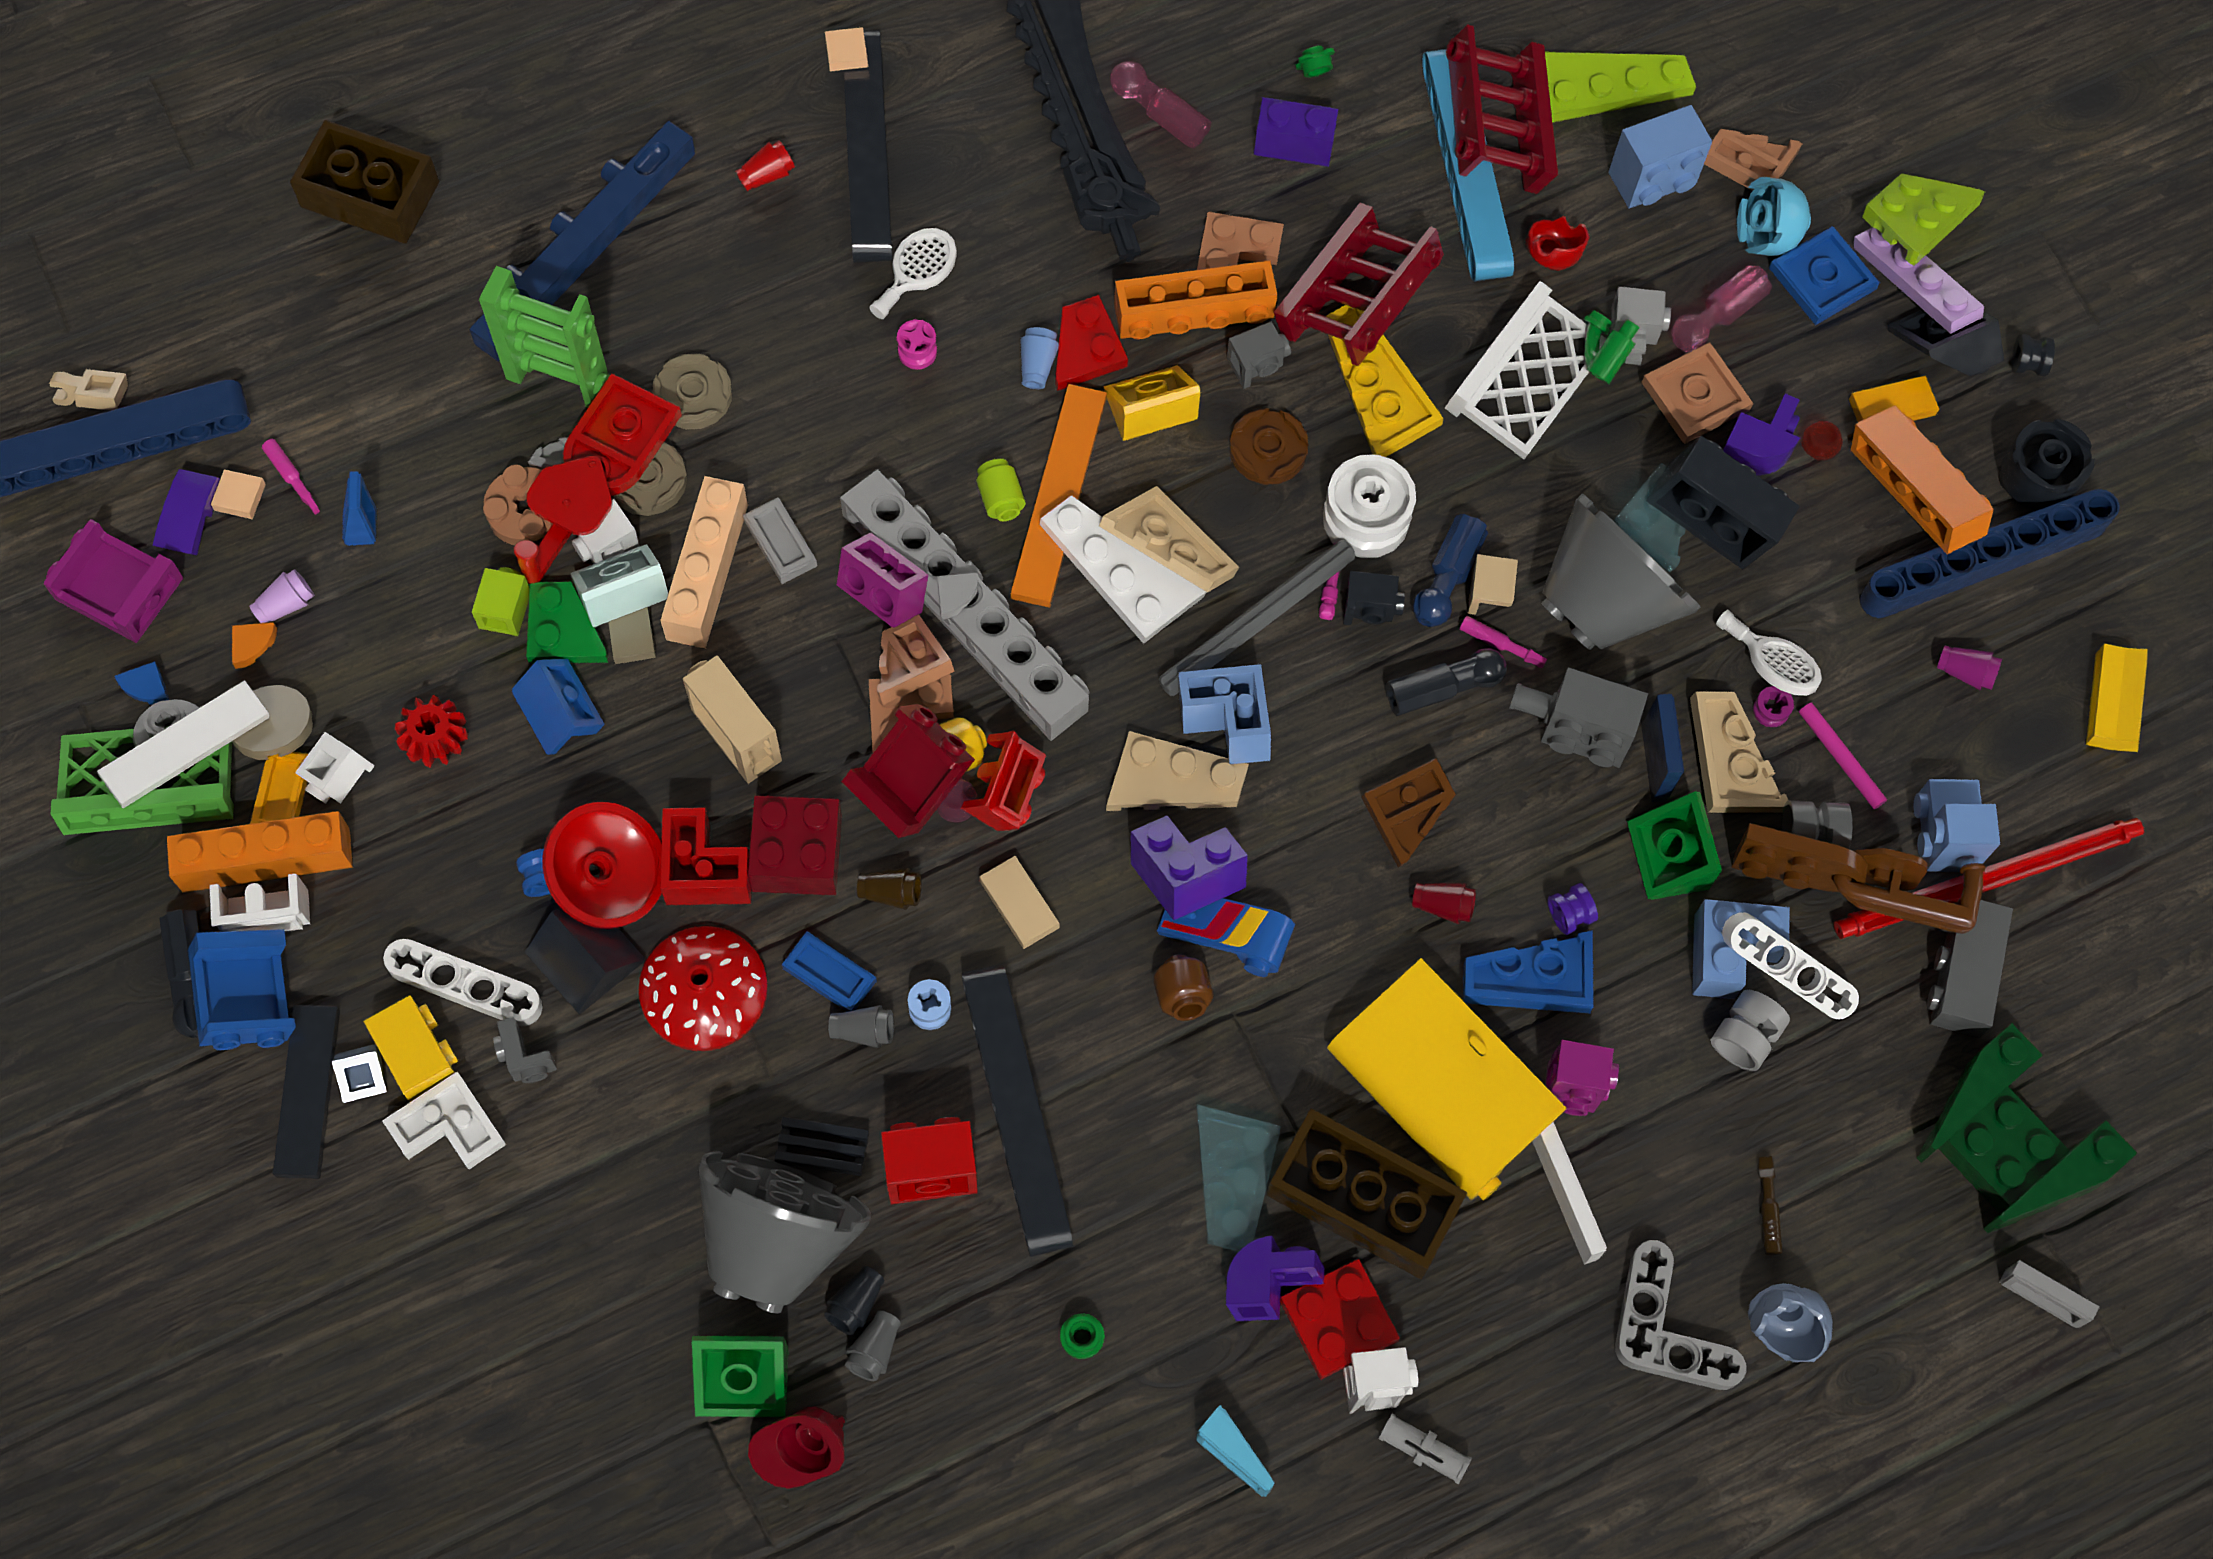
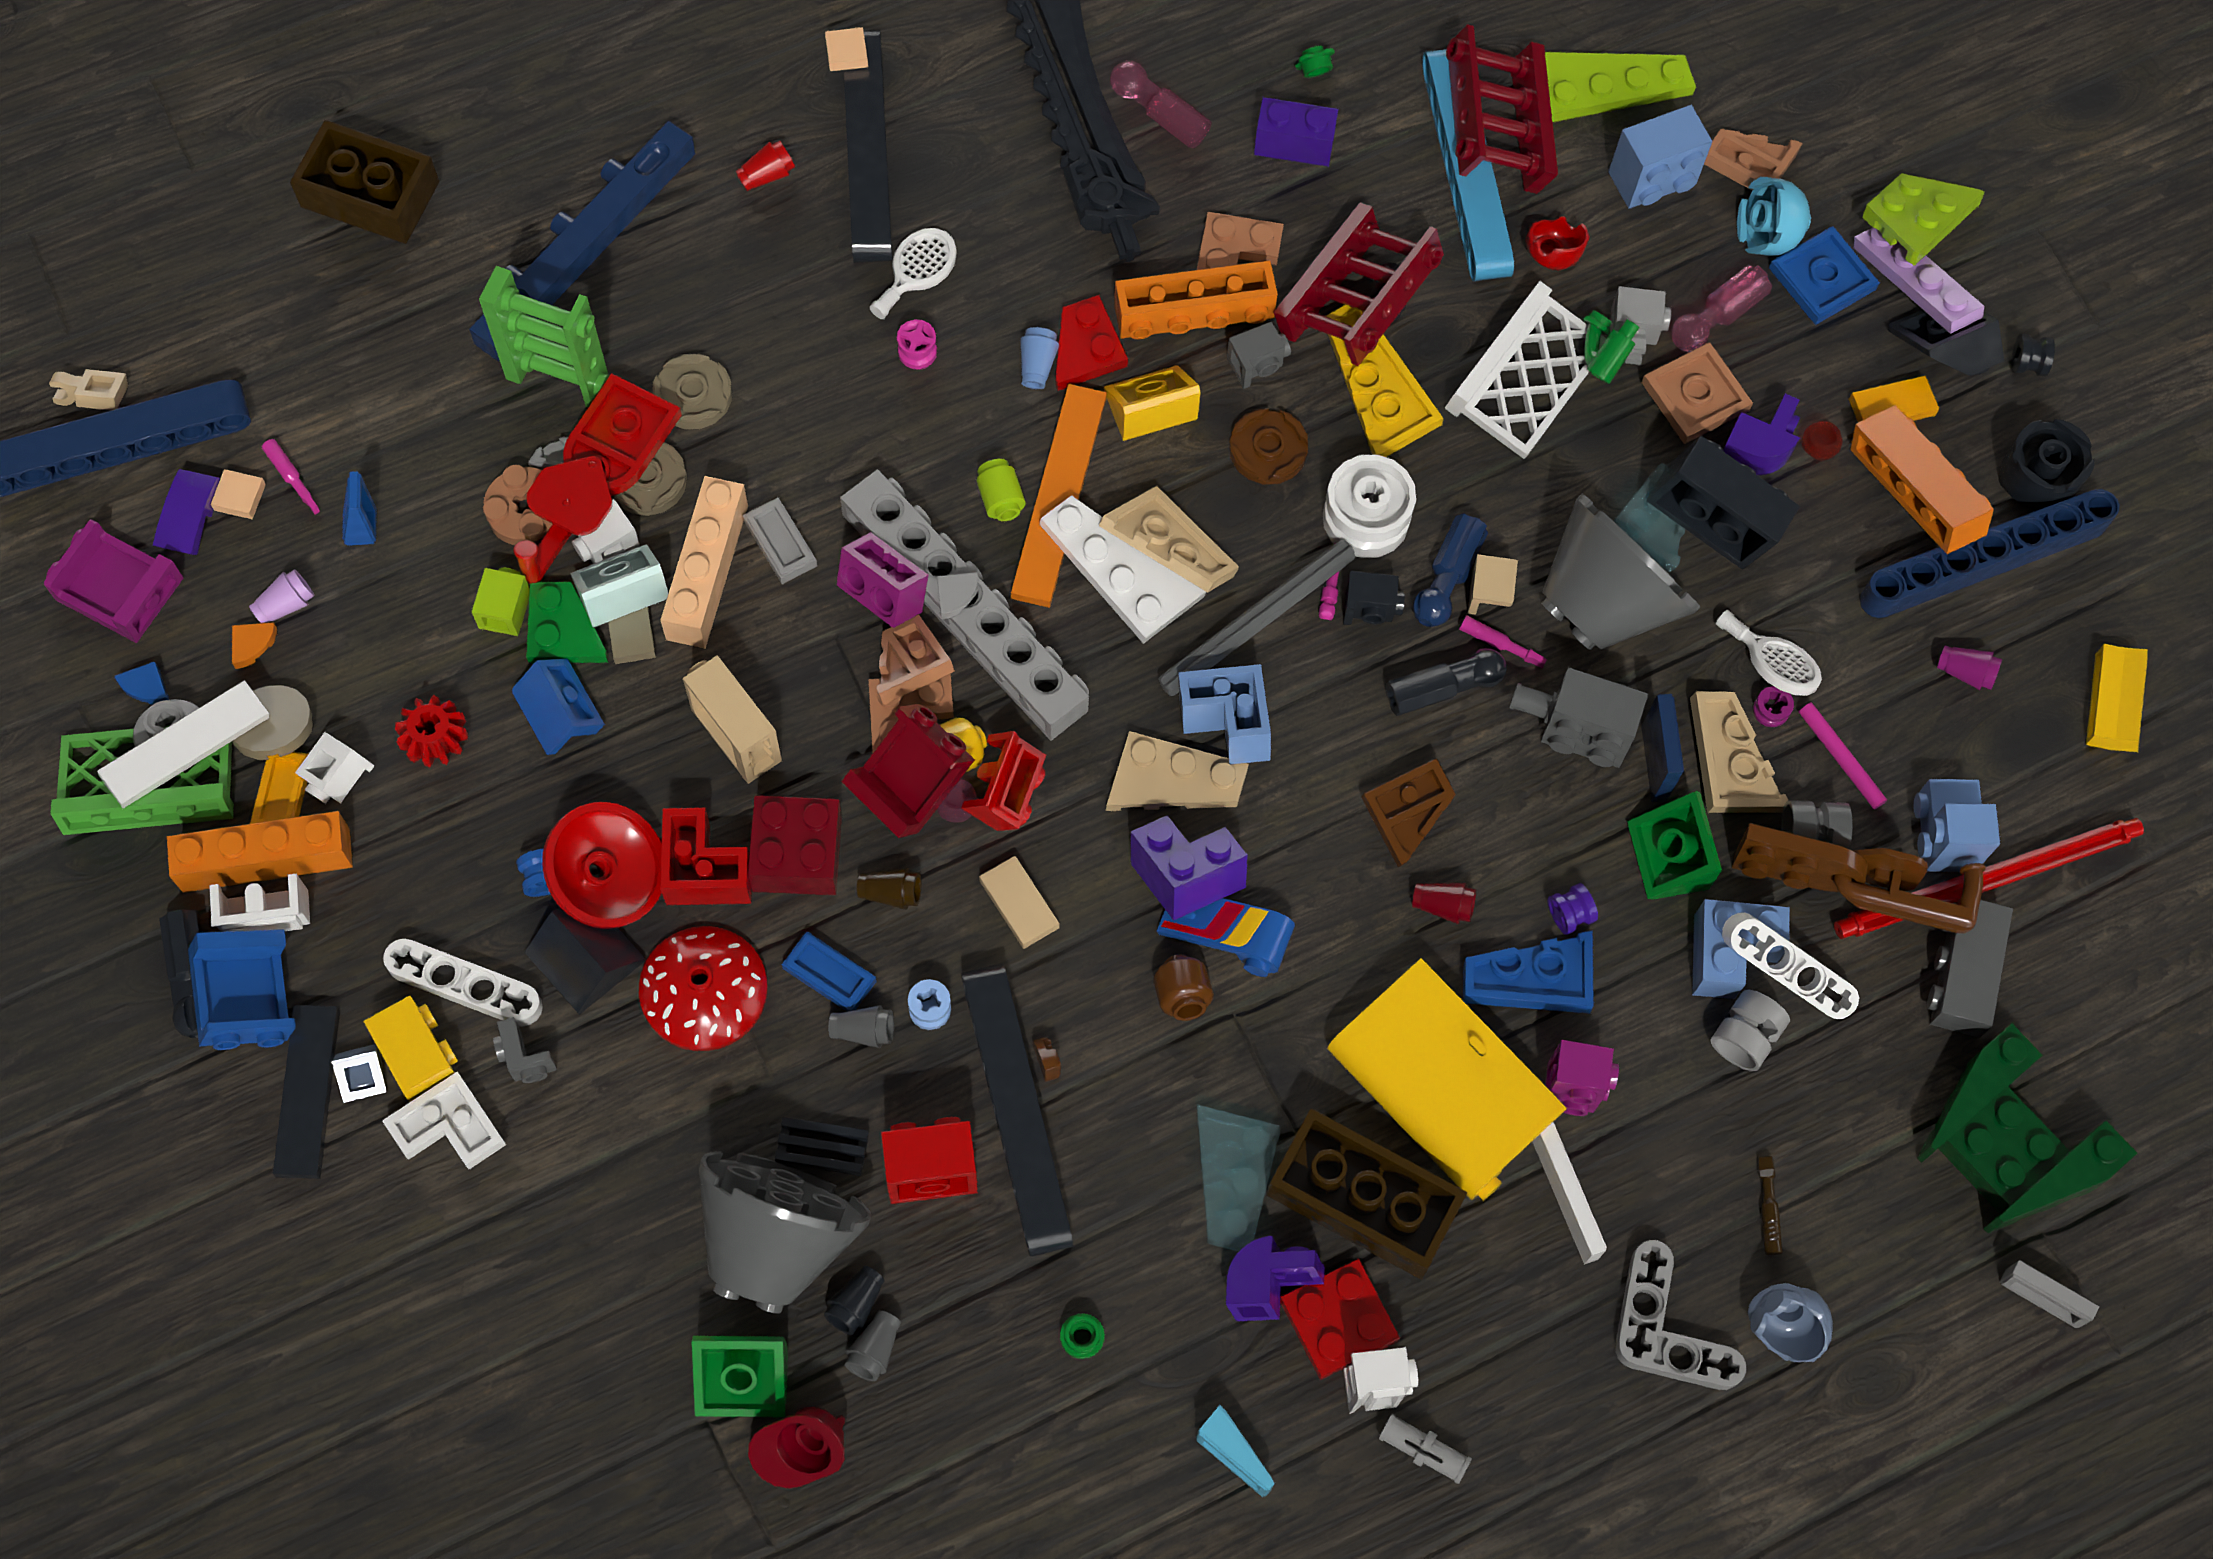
(1047, 1058): none -> reddish brown tile

